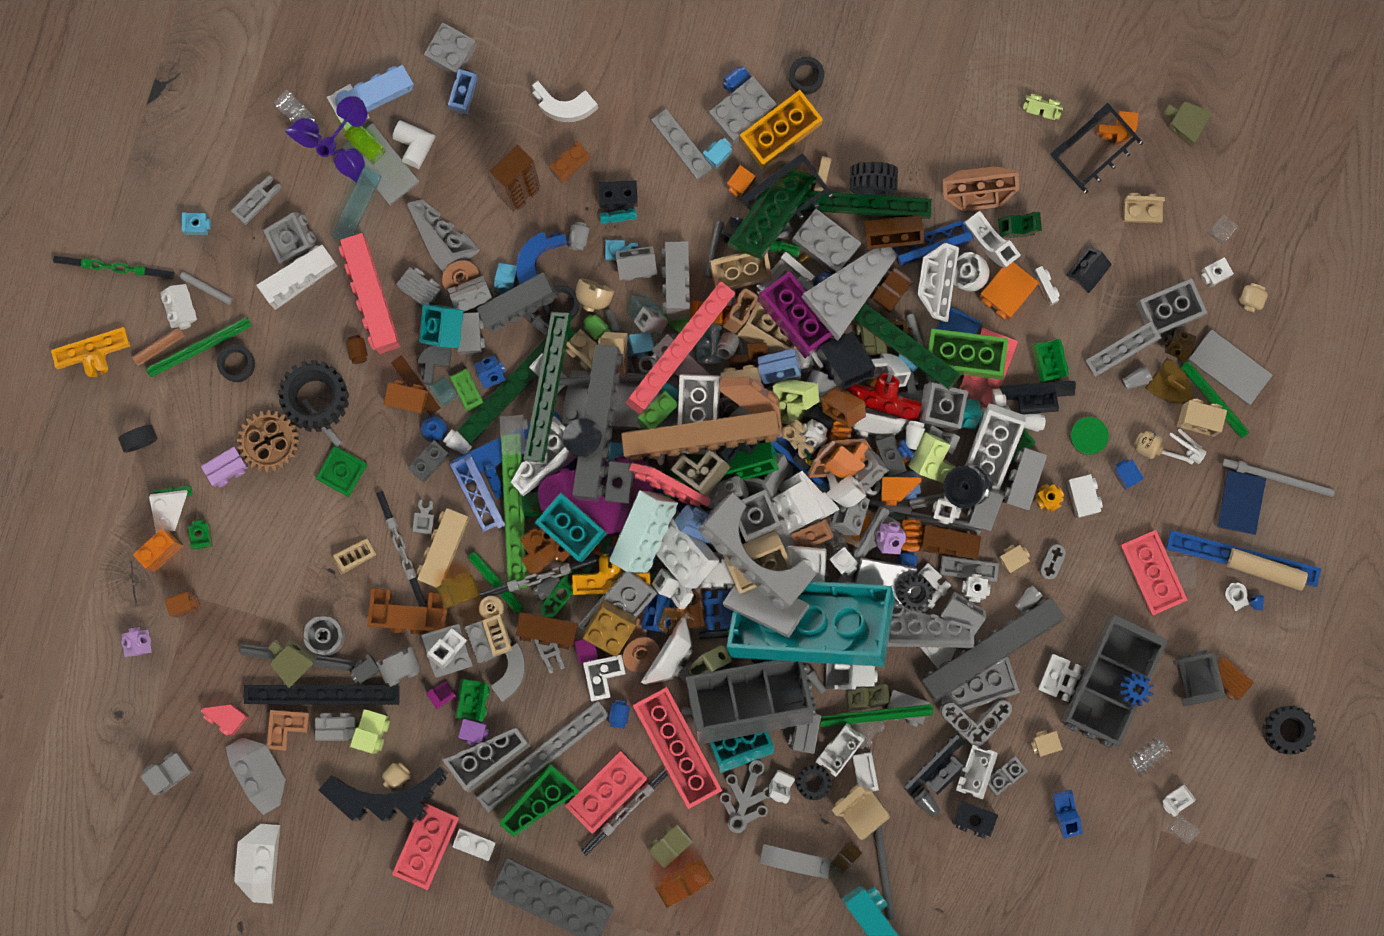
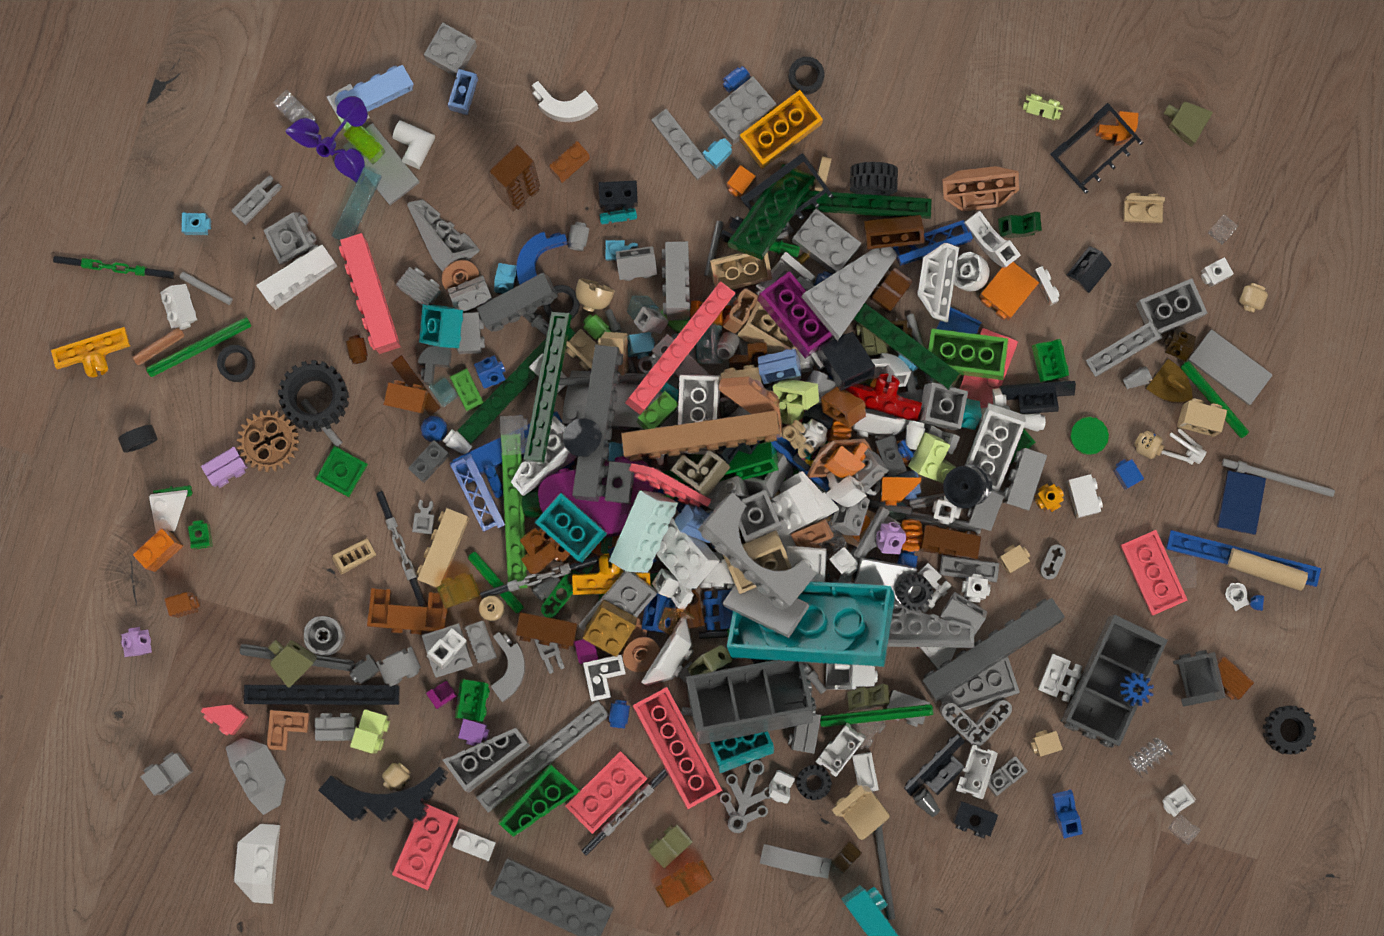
(487, 623): tan slope -> none
(1029, 599): light grey cone -> none

